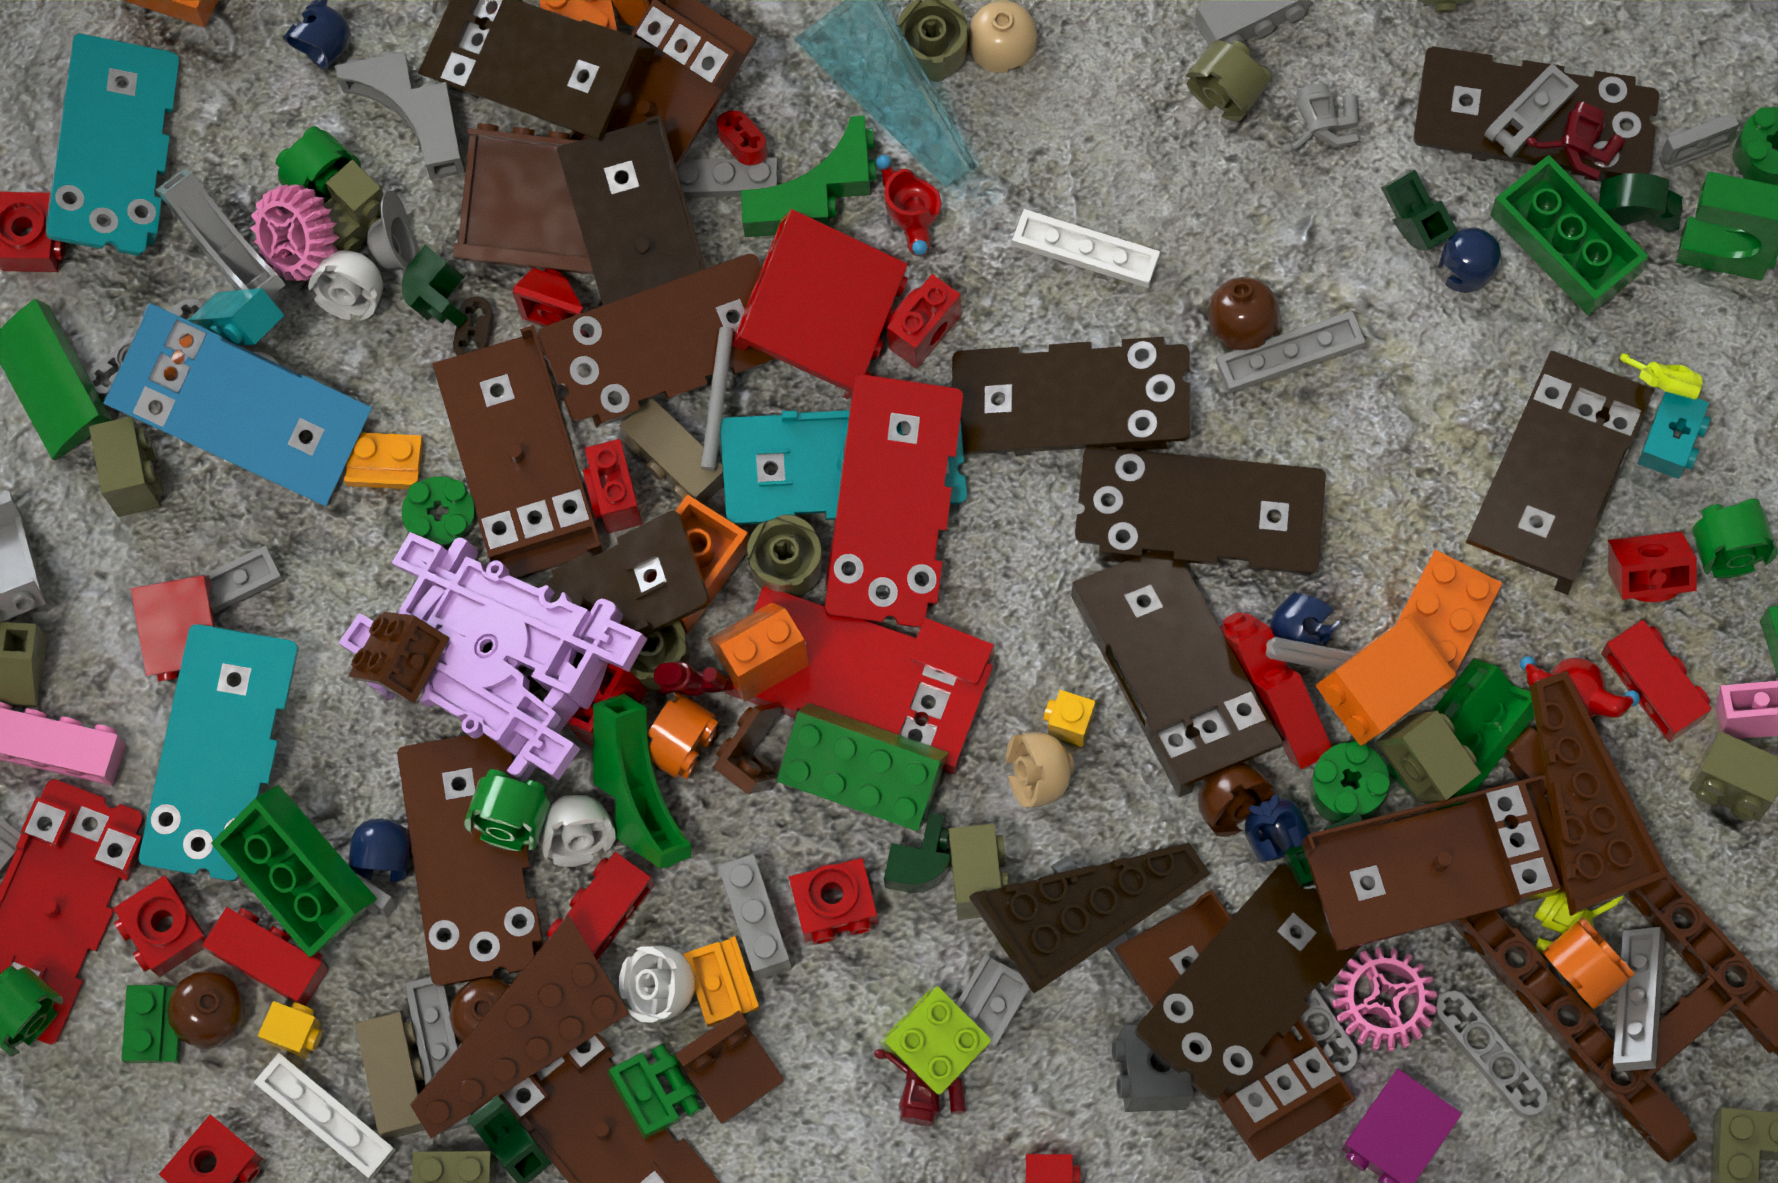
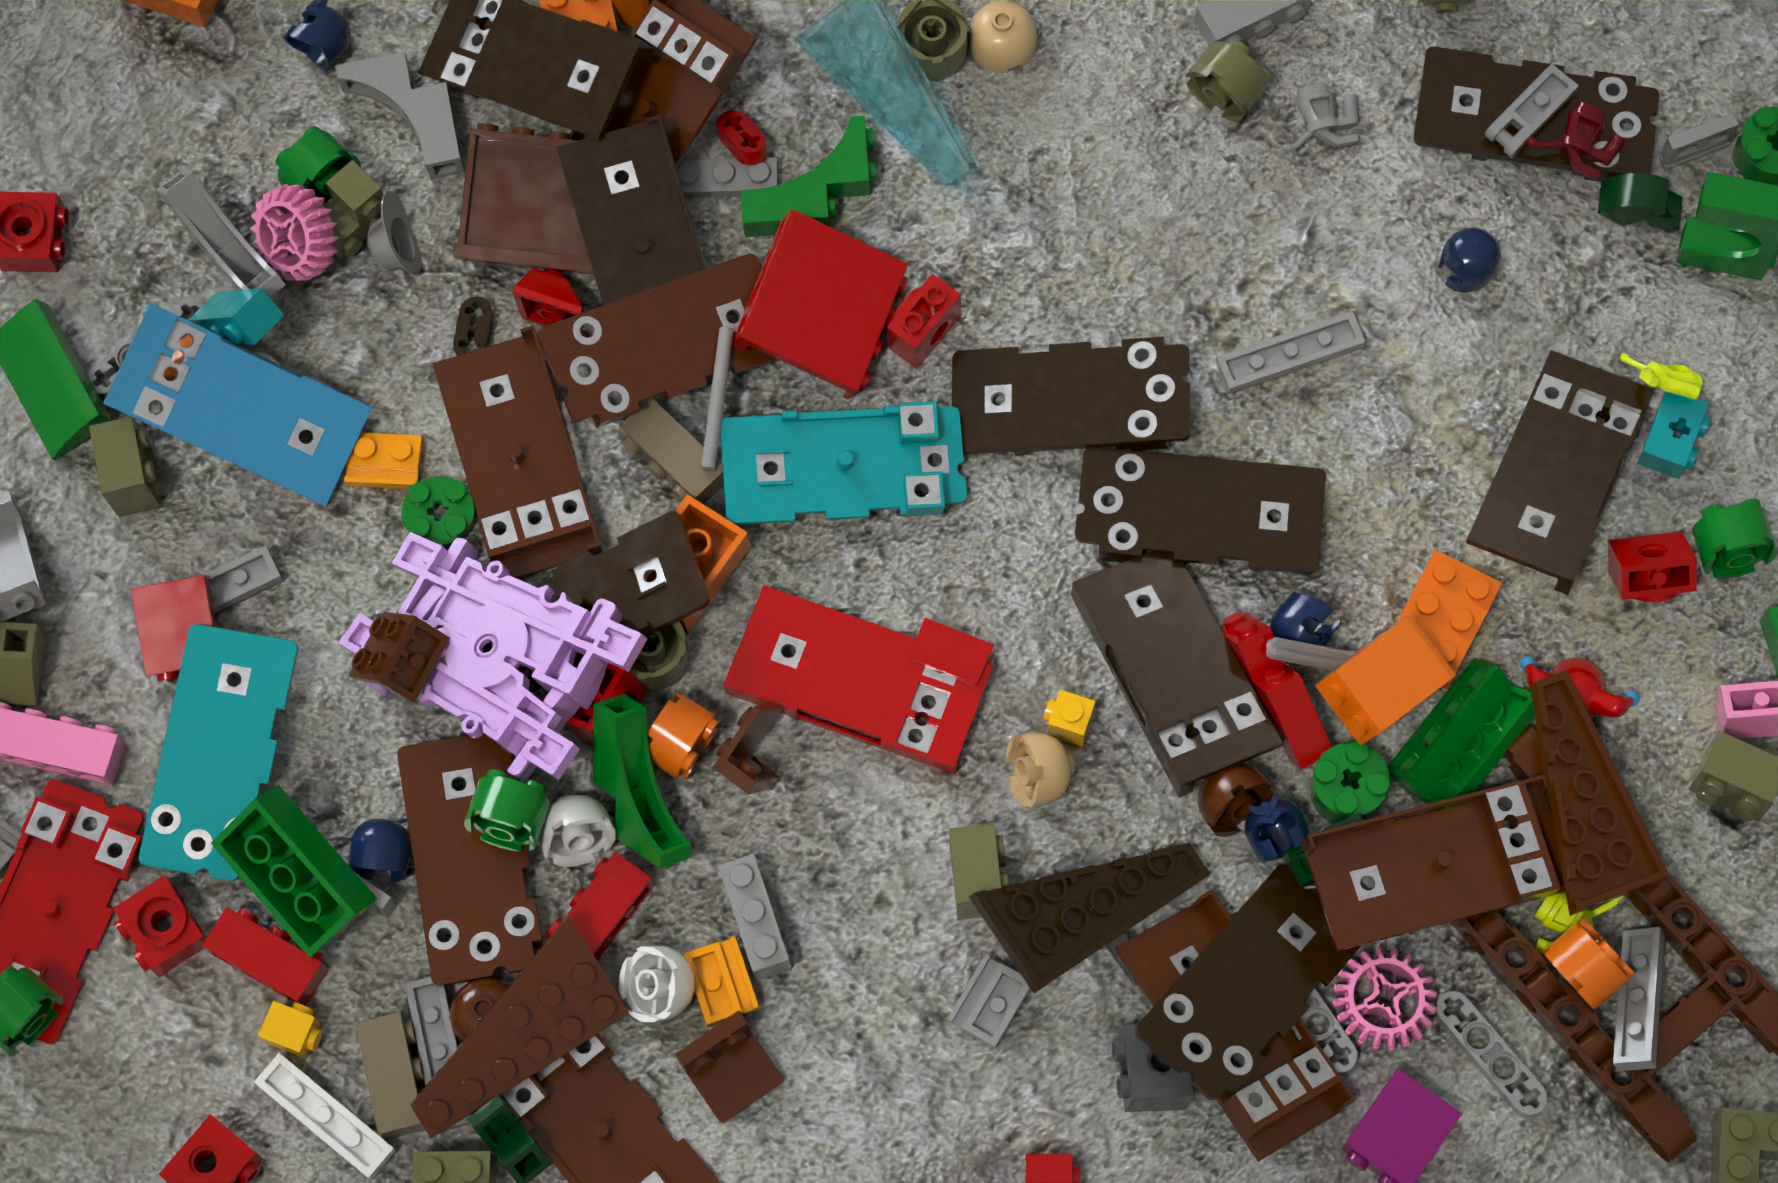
(111, 145): teal piece -> none
(147, 1027): green plate -> none
(205, 1010): reddish brown cylinder -> none
(347, 285): white cylinder -> none
(428, 284): dark green brick -> none
(611, 486): red brick -> none
(644, 1095): green plate -> none
(689, 682): dark red piece -> none
(760, 650): orange slope -> none
(775, 540): olive brick -> none
(823, 920): red brick -> none
(862, 766): green brick -> none
(892, 499): red piece -> none
(910, 204): red piece -> none
(918, 1102): dark red piece -> none
(920, 869): dark green brick -> none
(936, 1040): lime bracket -> none
(1086, 248): white plate -> none
(1244, 313): reddish brown cylinder -> none
(1417, 217): dark green brick -> none
(1429, 756): olive brick -> none
(1569, 235): green brick -> none
(1658, 678): red brick -> none

